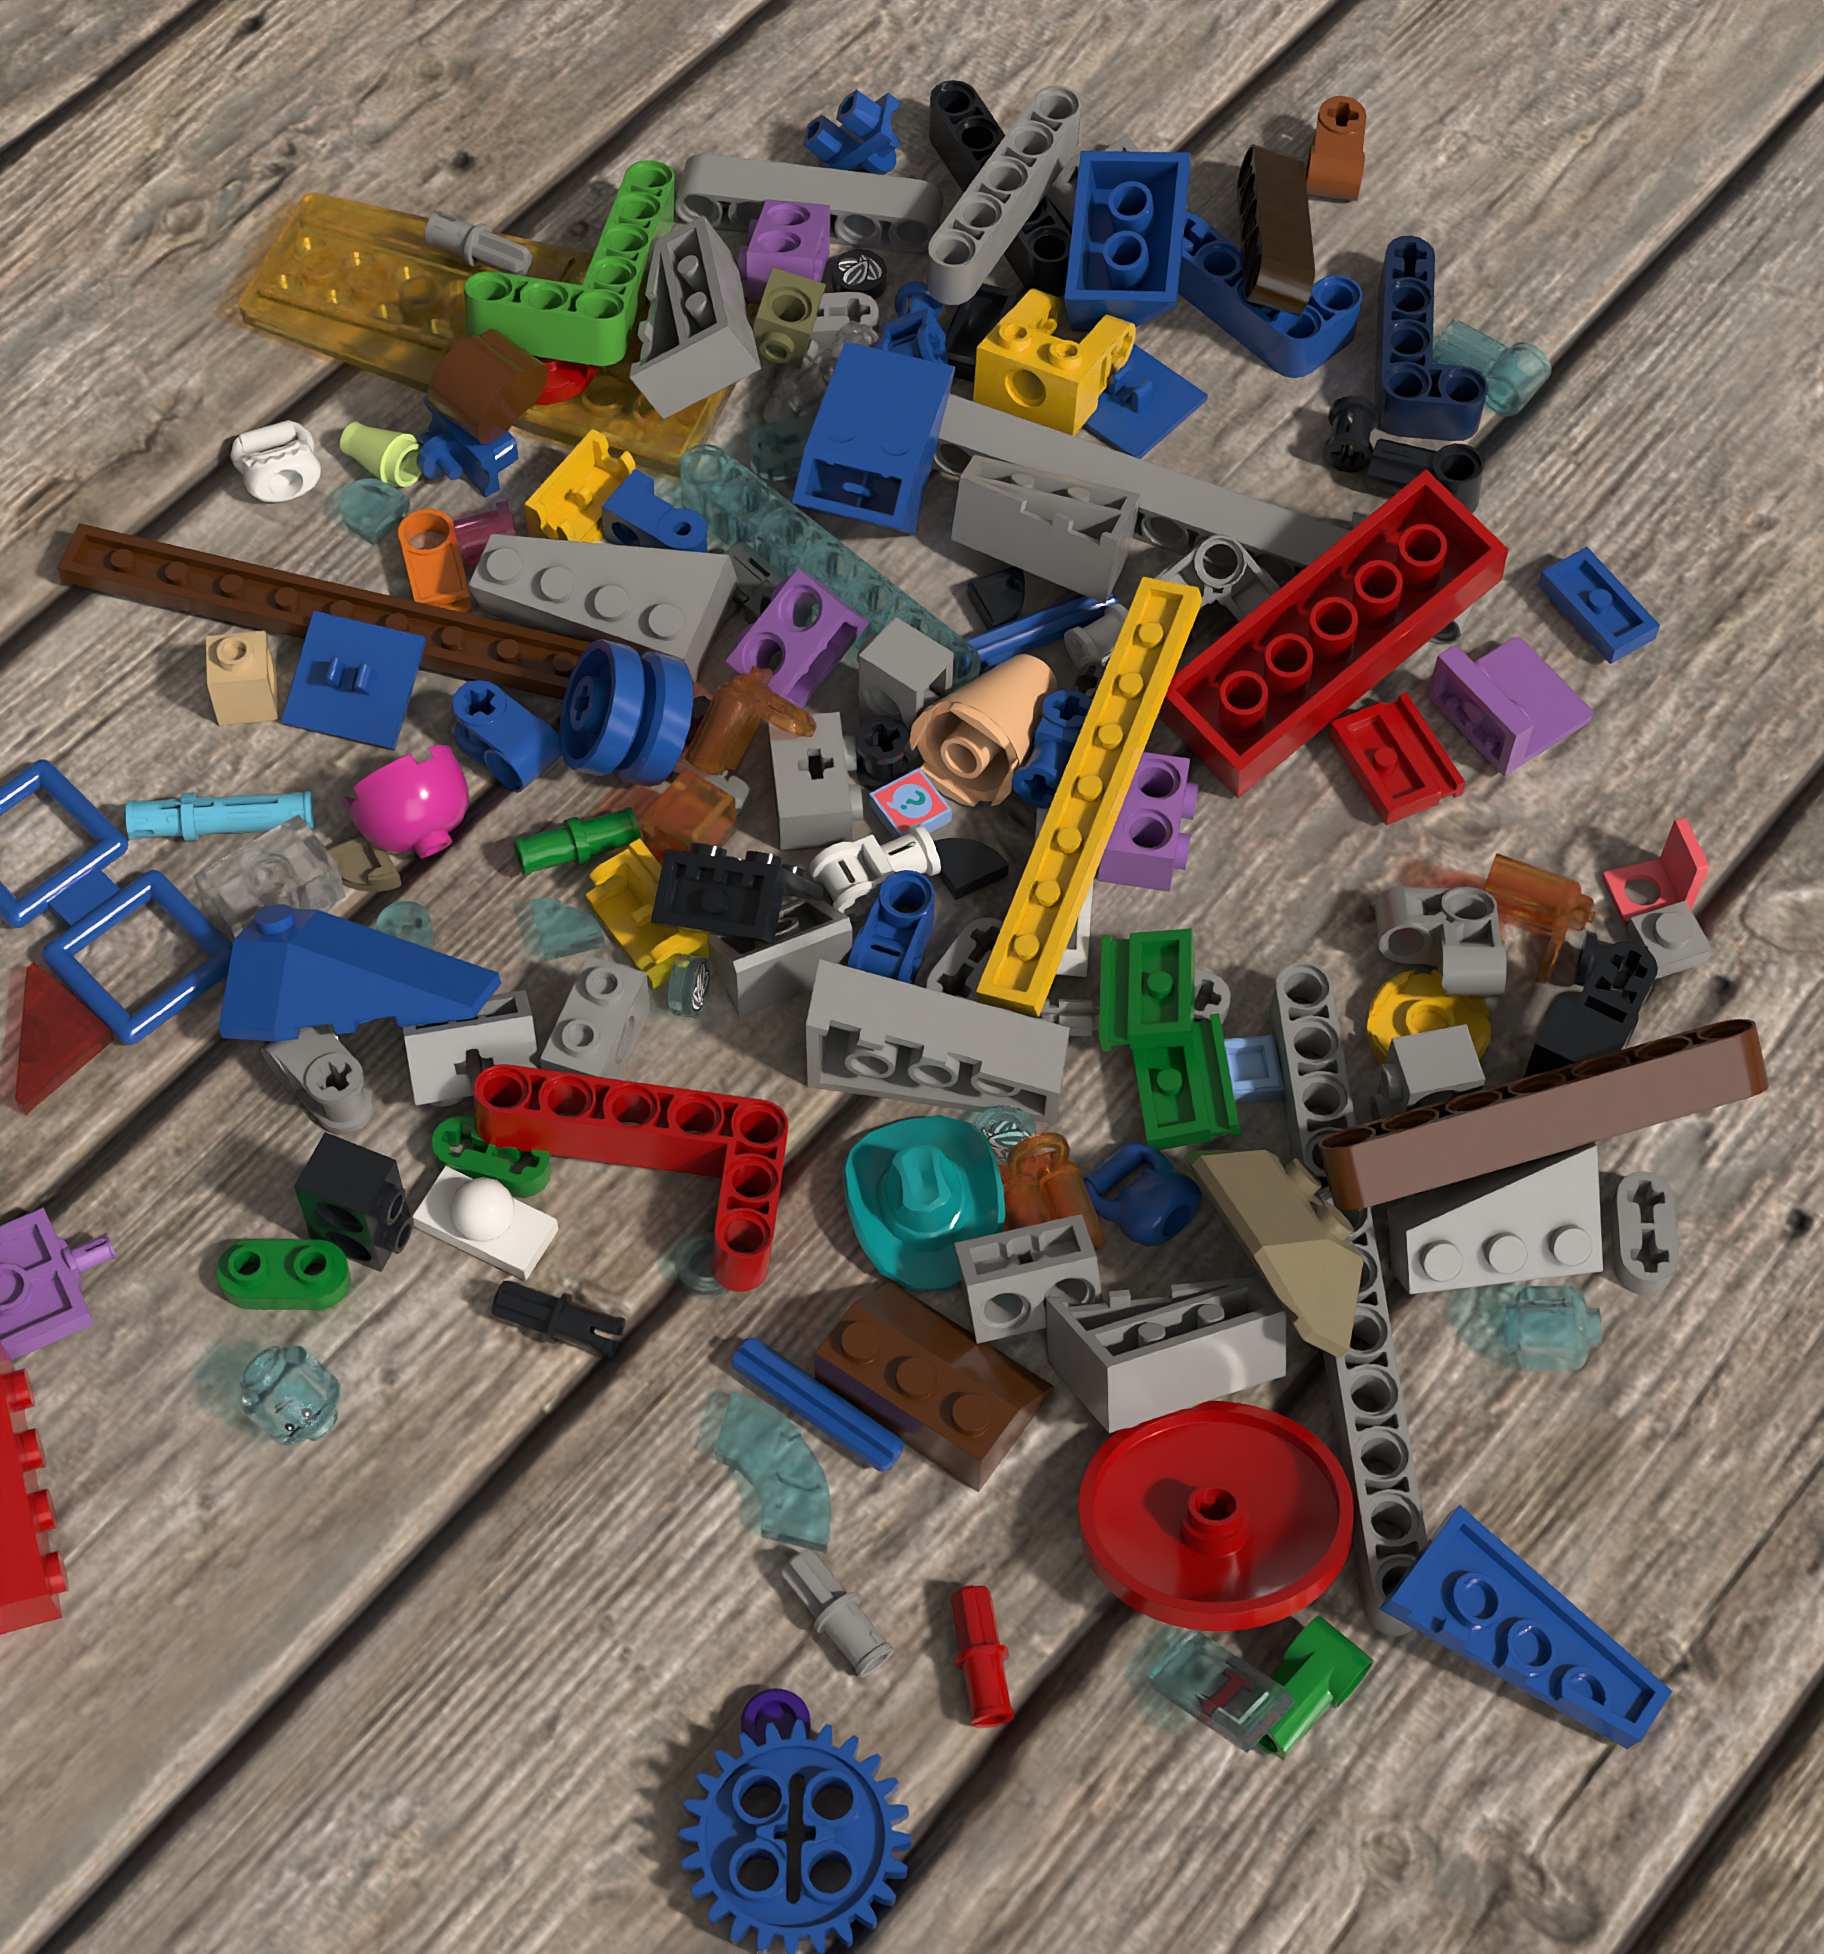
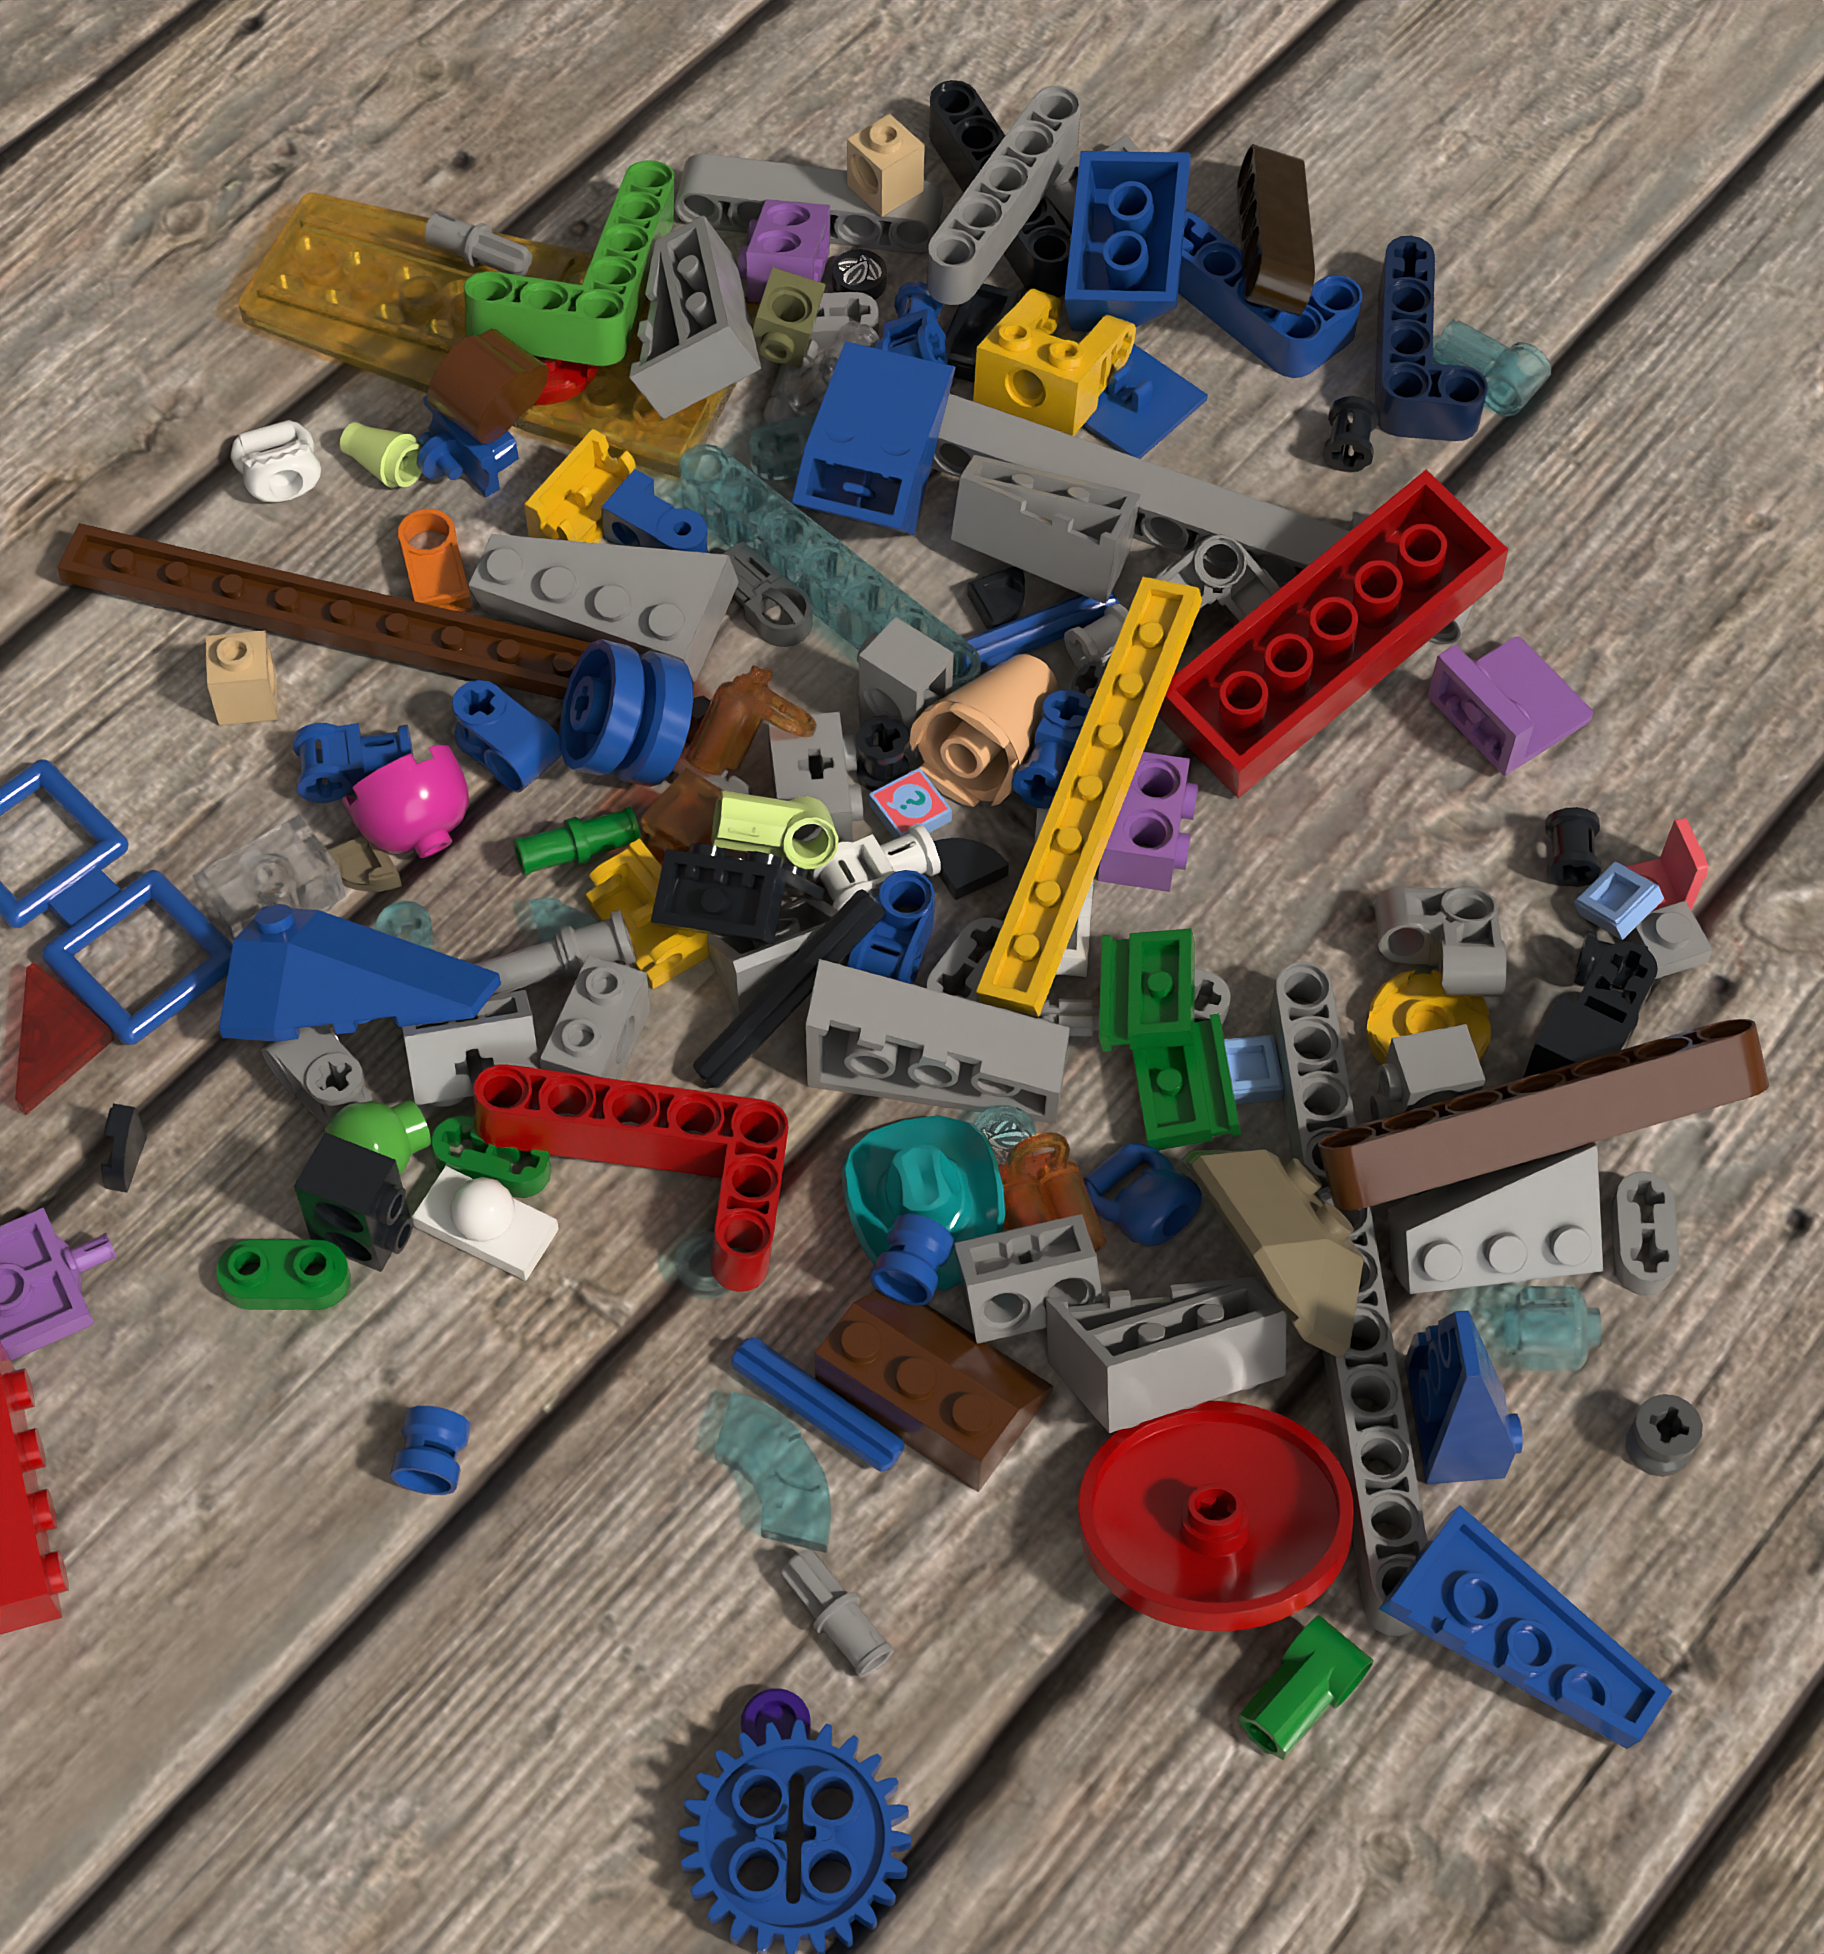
(129, 1140): none -> black tile
(215, 815): medium azure pin -> none
(290, 1394): clear light blue head -> none
(343, 758): none -> blue connector
(354, 680): blue piece -> none
(372, 508): clear light blue tile -> none
(383, 1129): none -> bright green piece
(430, 1450): none -> blue wheel
(476, 530): clear pink bush -> none
(557, 1317): black axle -> none
(564, 954): none -> light grey pin
(689, 986): clear light blue tile -> none
(769, 824): none -> yellowish green piece
(788, 989): none -> black axle
(807, 651): medium lavender brick -> none
(863, 138): blue hips -> none
(885, 165): none -> tan brick
(913, 1256): none -> blue wheel
(981, 1657): red axle -> none
(1220, 1690): clear light blue tile -> none
(1337, 150): dark orange piece -> none
(1396, 758): red plate -> none
(1454, 466): black piece -> none
(1459, 1404): none -> blue wedge
(1540, 901): clear orange piece -> none
(1573, 847): none -> black bush
(1598, 605): blue plate -> none
(1618, 900): none -> light blue tile
(1657, 1450): none -> dark grey wheel

